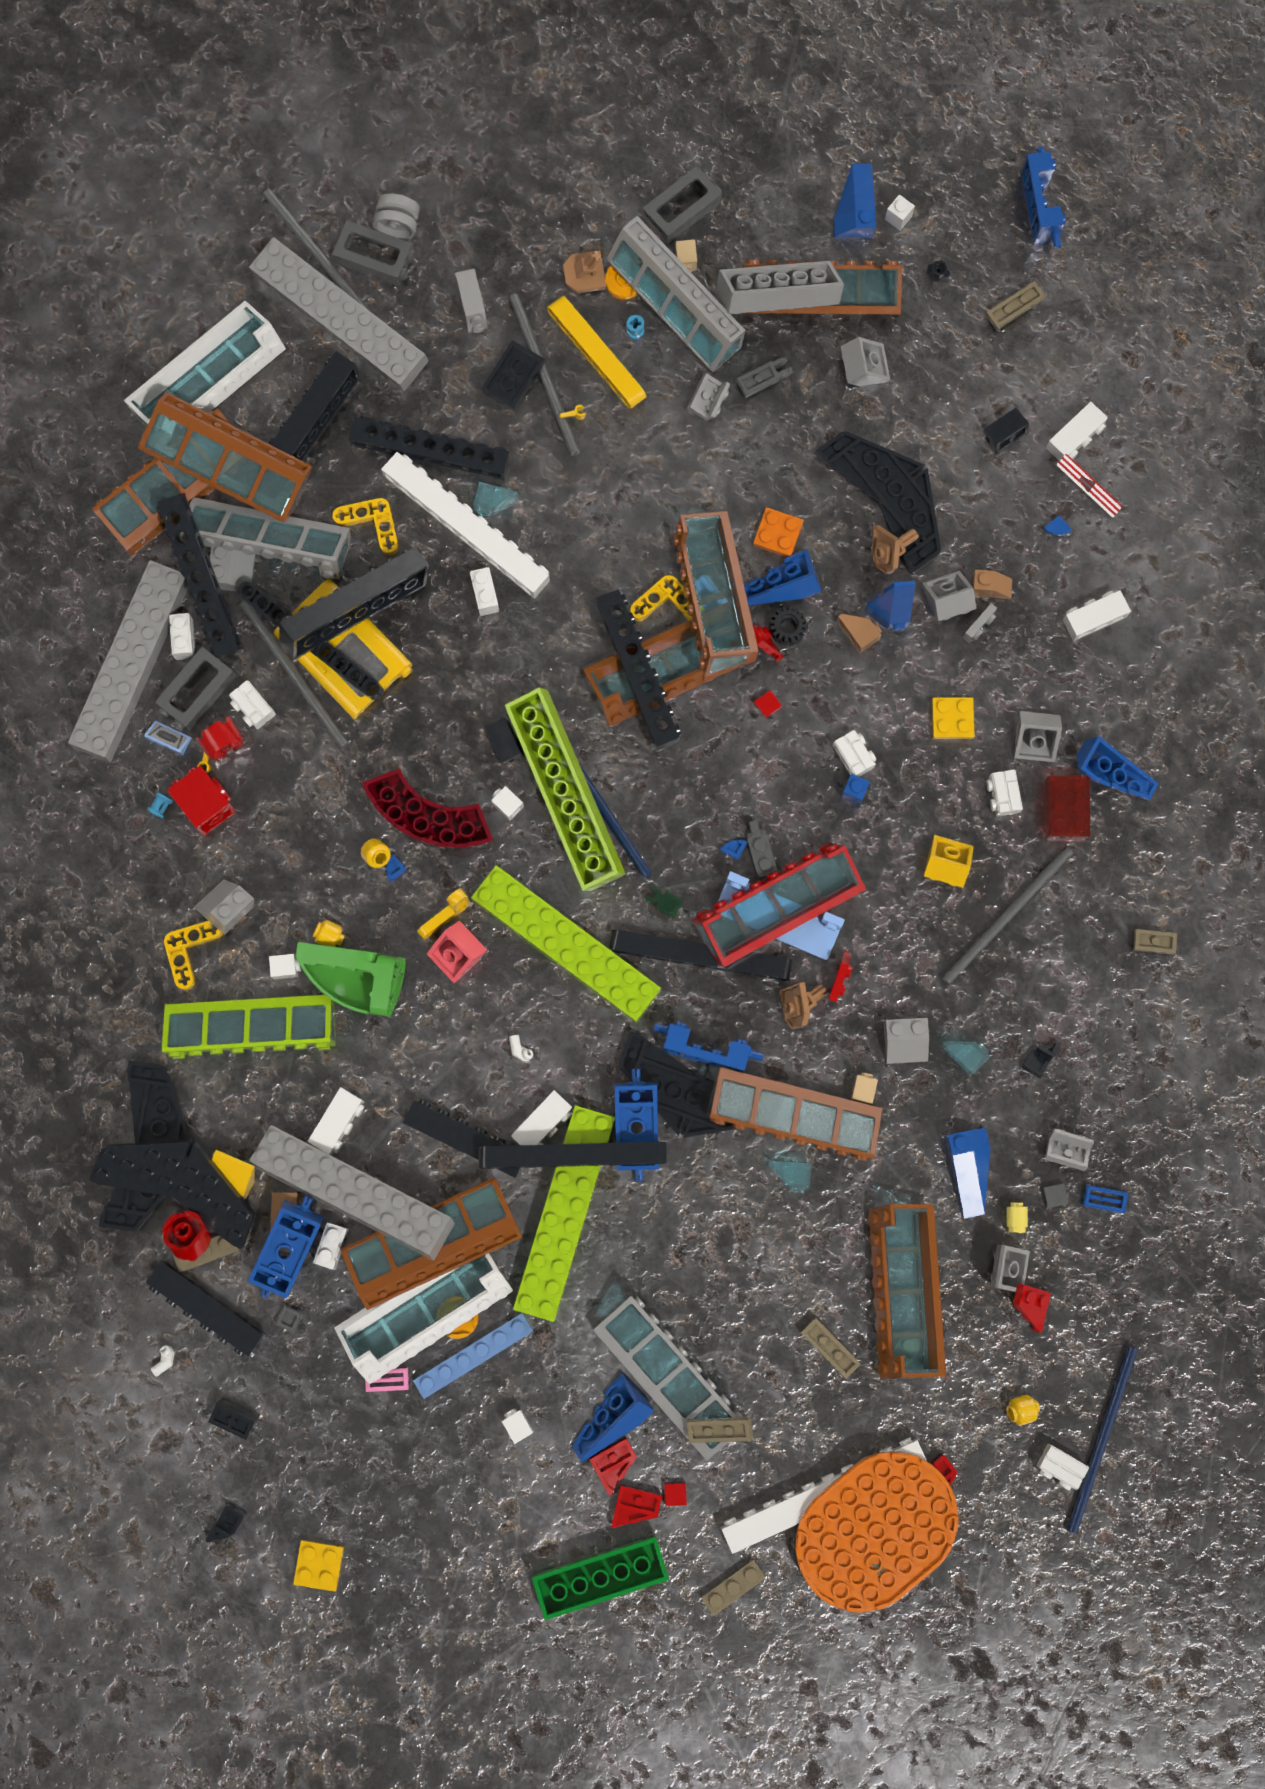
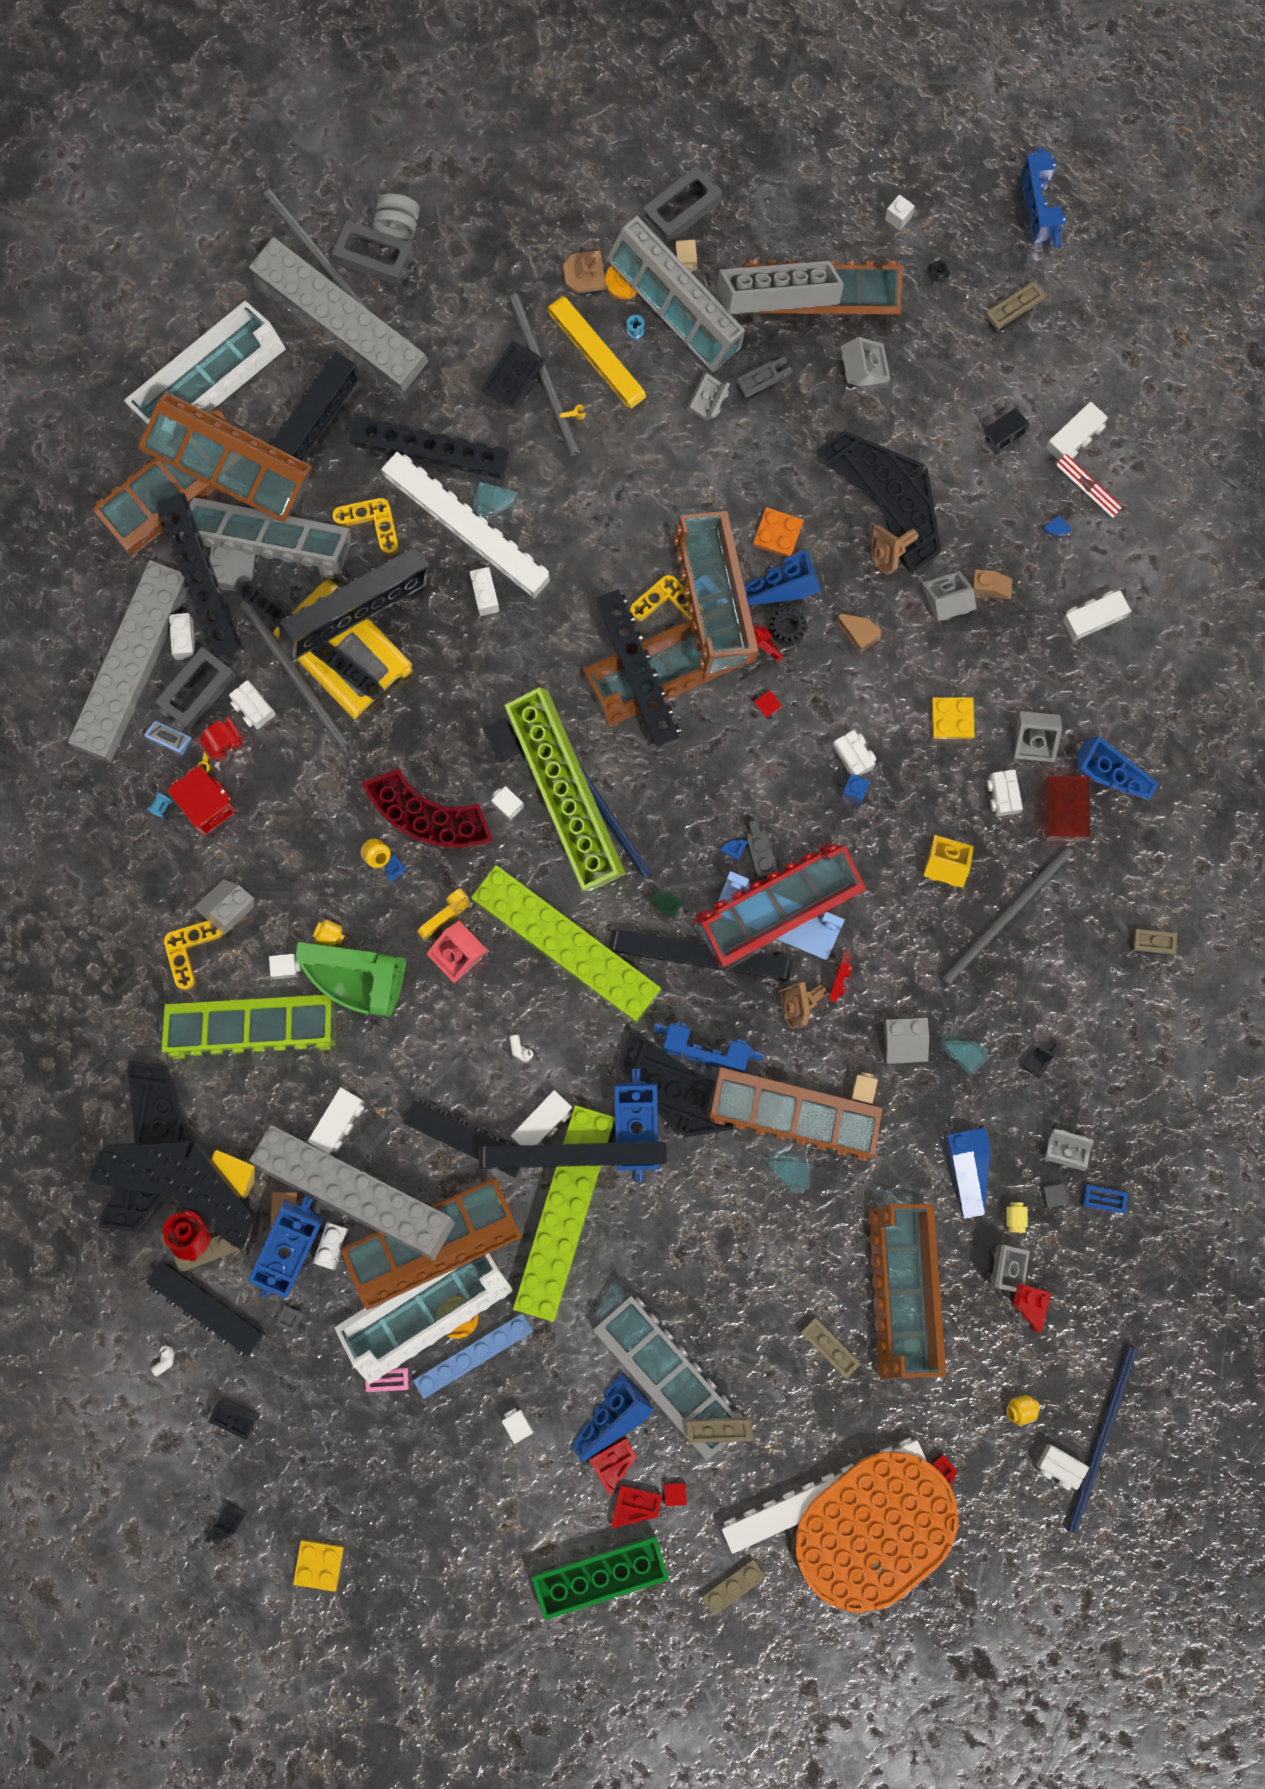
(471, 301): light grey brick -> none
(857, 206): blue wedge -> none
(894, 606): blue wedge -> none
(975, 630): light grey plate -> none

